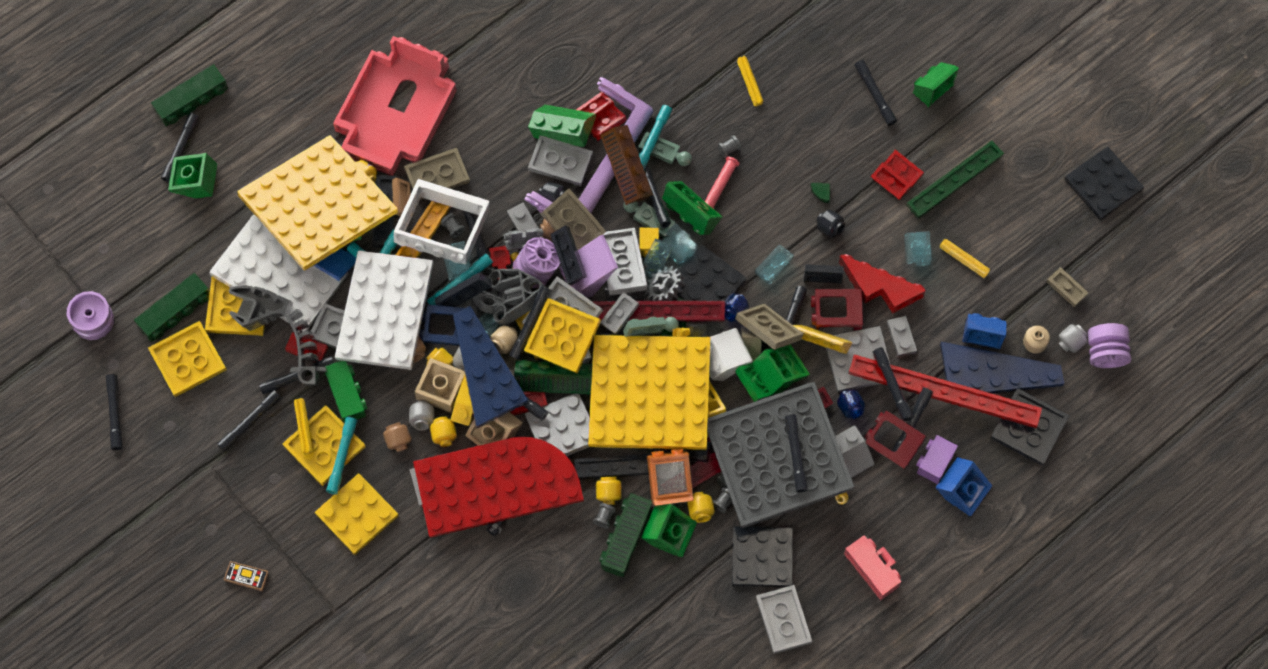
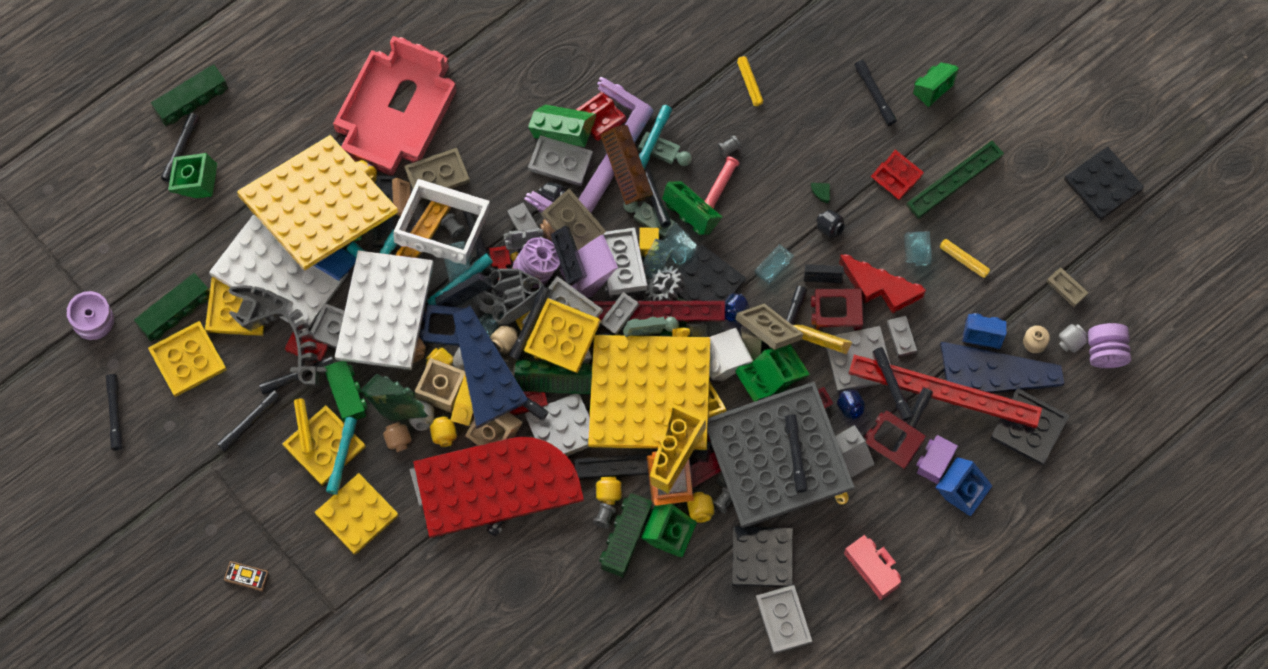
(392, 399): none -> clear green slope
(677, 442): none -> yellow wedge

